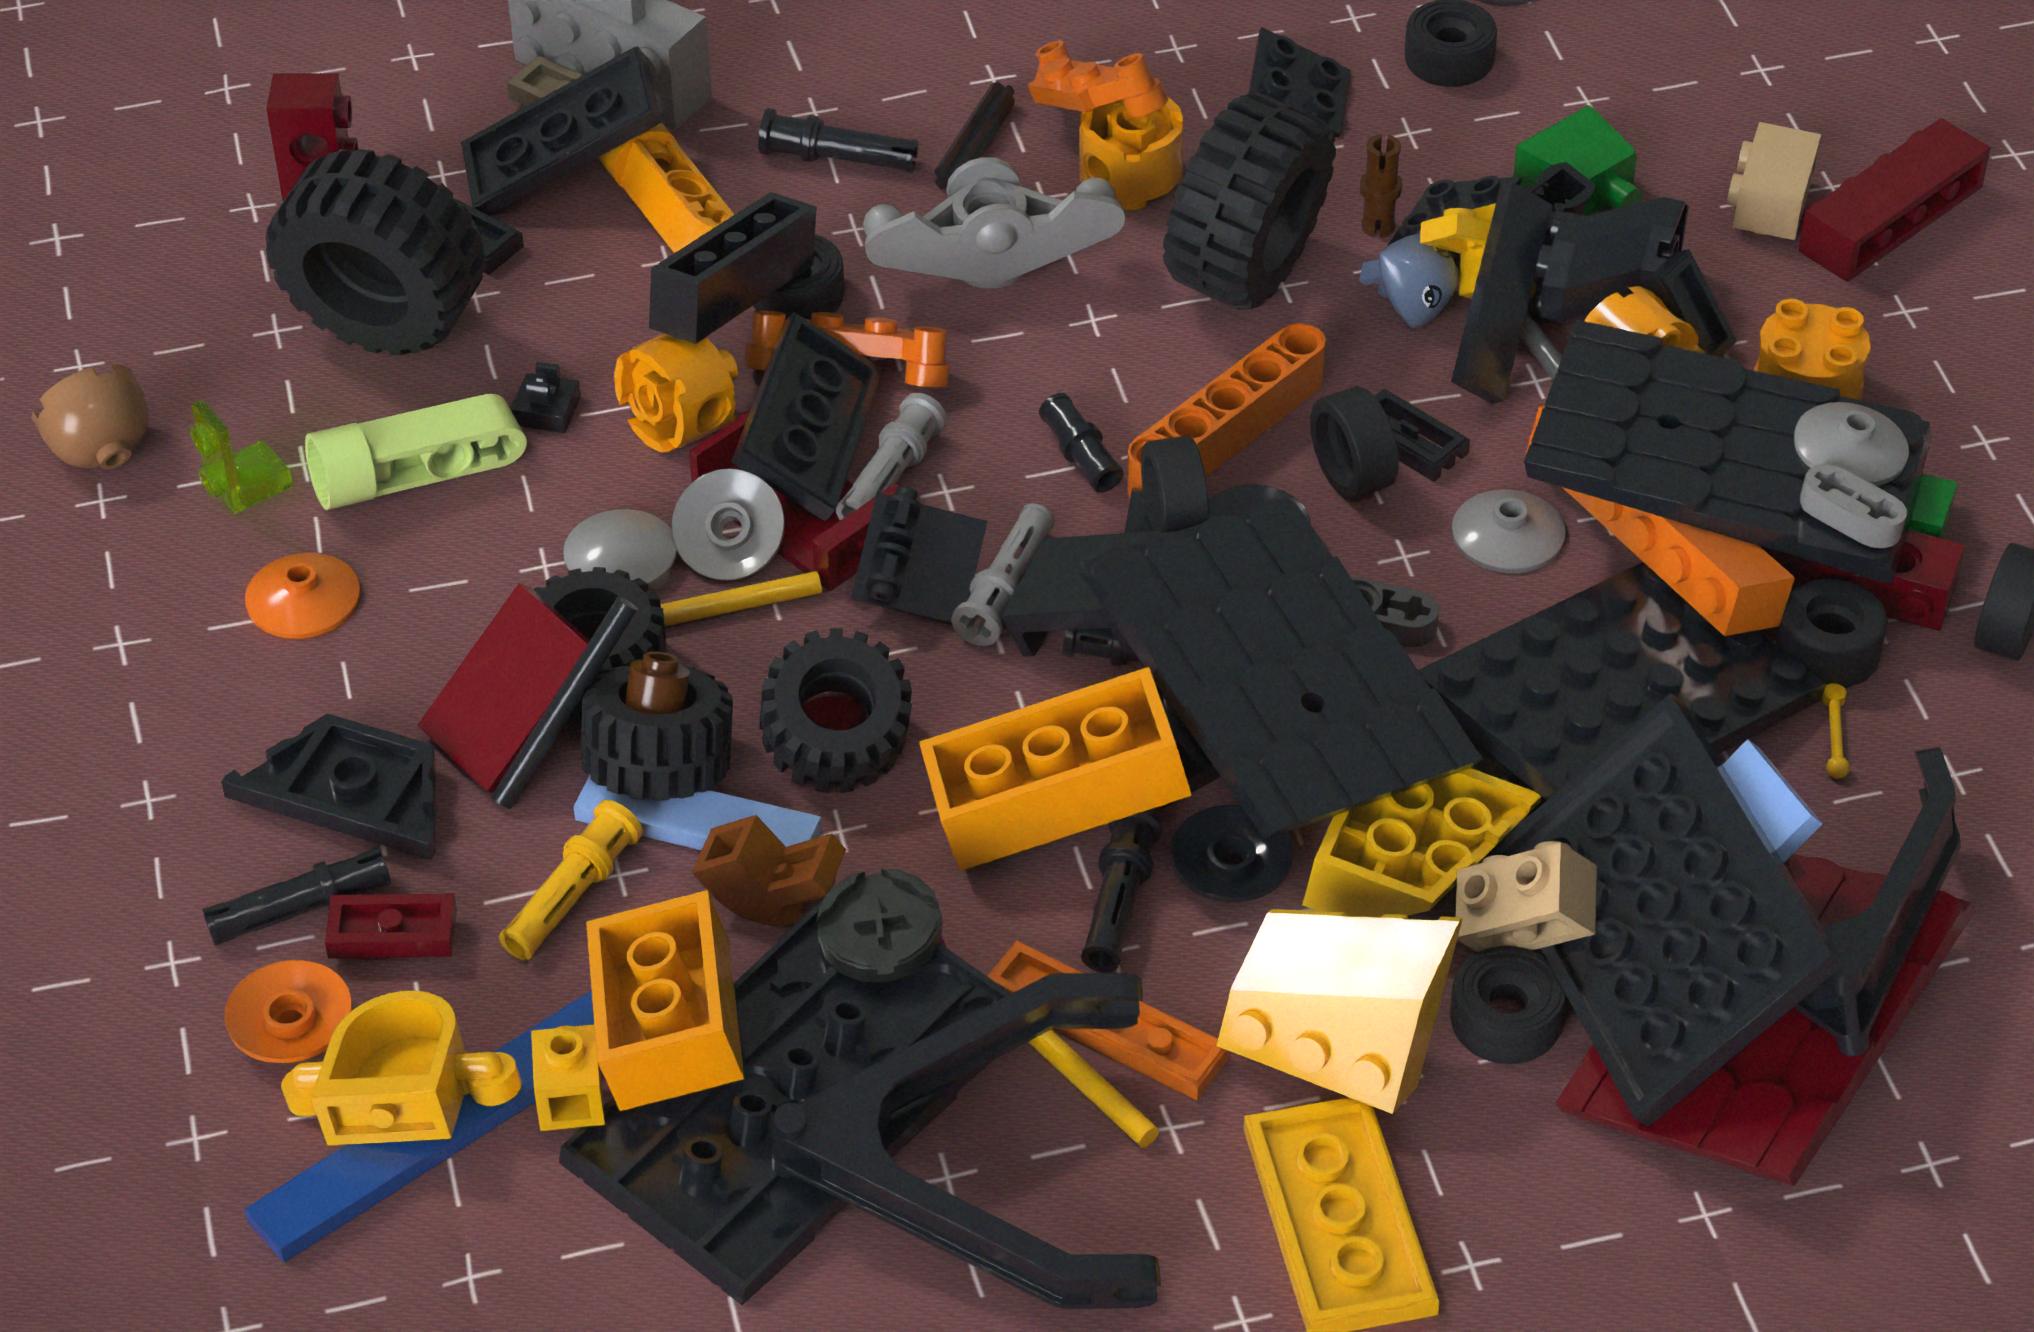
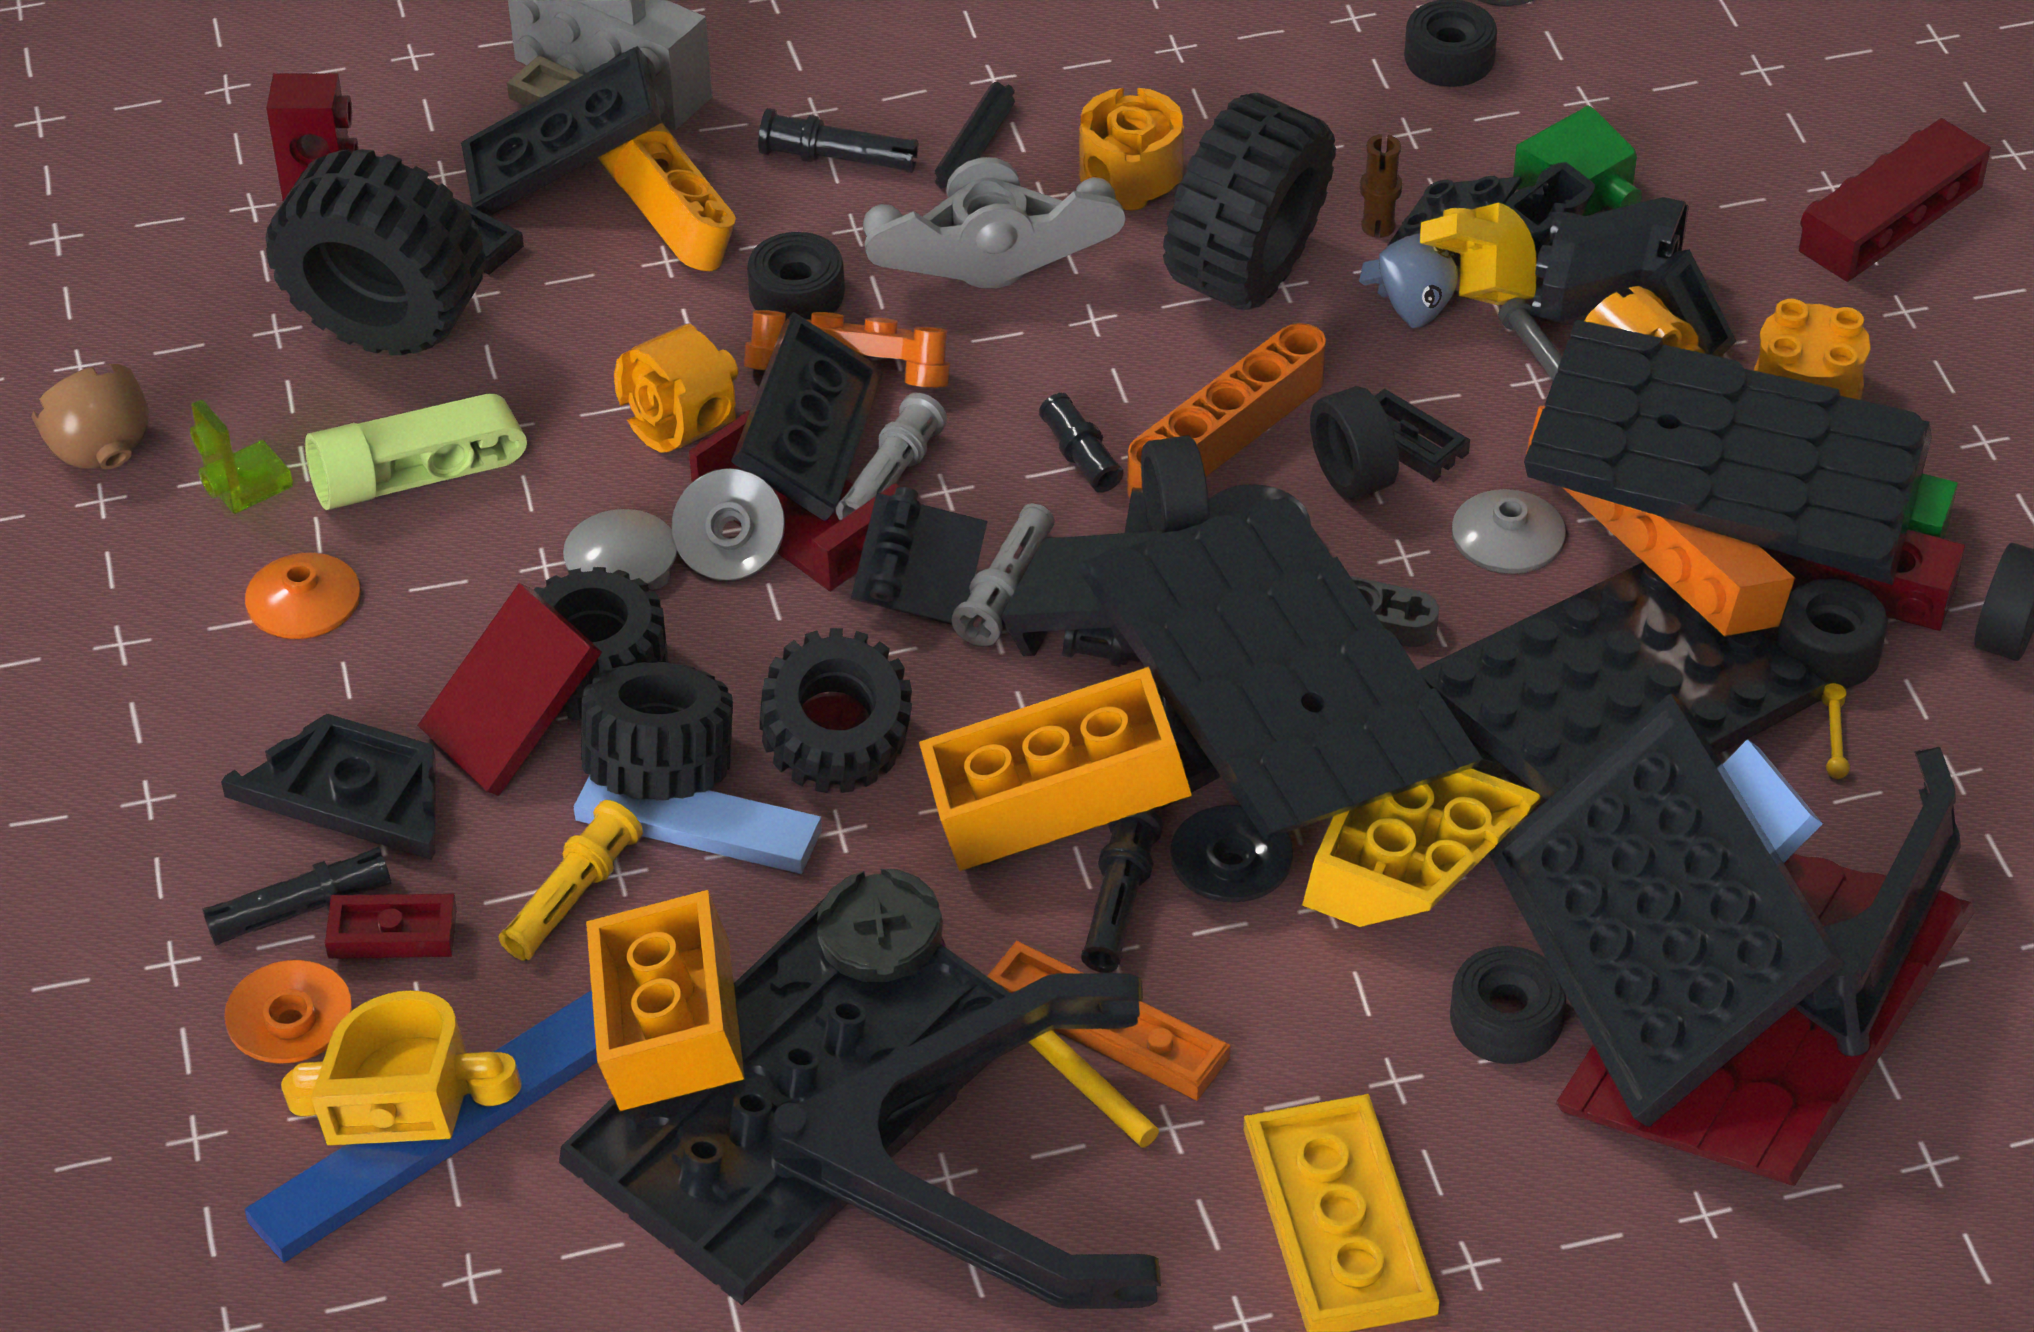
(546, 399): black tile -> none
(564, 702): black bar -> none
(567, 1078): yellow brick -> none
(657, 684): reddish brown brick -> none
(732, 267): black brick -> none
(741, 598): yellow bar -> none
(762, 877): dark orange brick -> none
(1088, 85): orange plate -> none
(1300, 78): black hinge -> none
(1342, 1000): yellow wedge -> none
(1501, 293): black tile -> none
(1527, 898): tan brick -> none
(1774, 181): tan brick -> none
(1852, 440): light grey dish -> none
(1853, 506): light grey beam -> none

